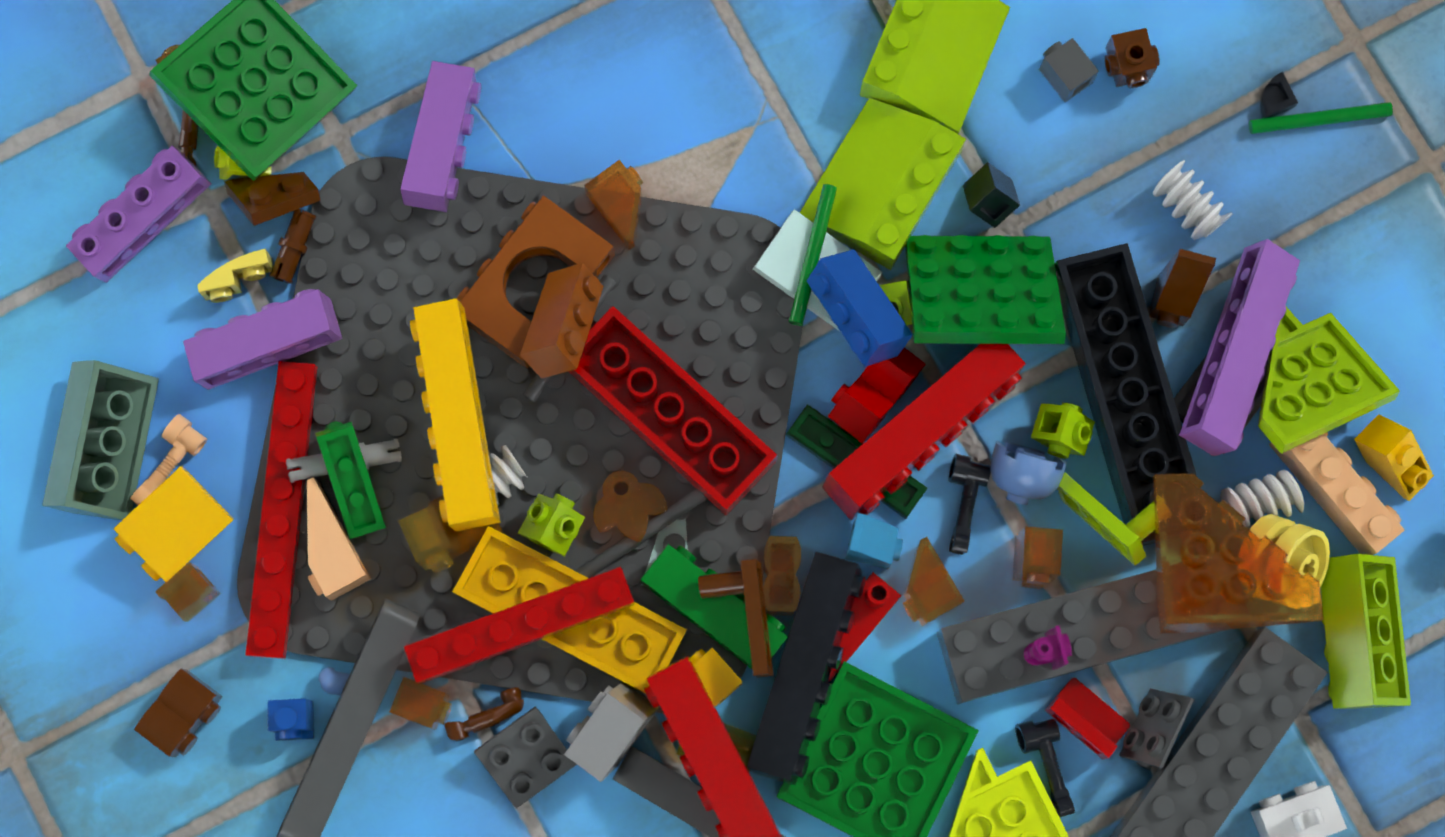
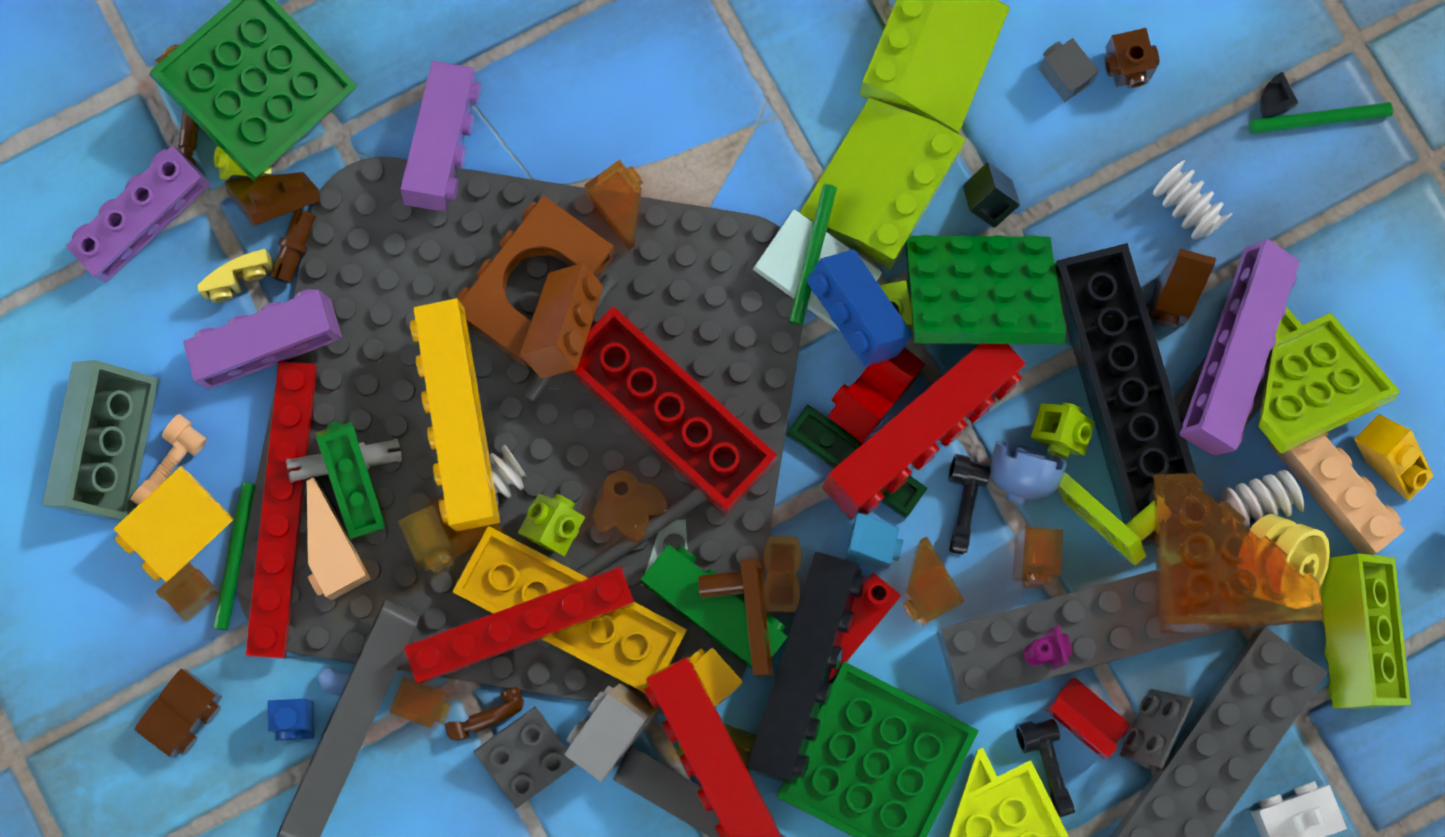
(234, 556): none -> green bar

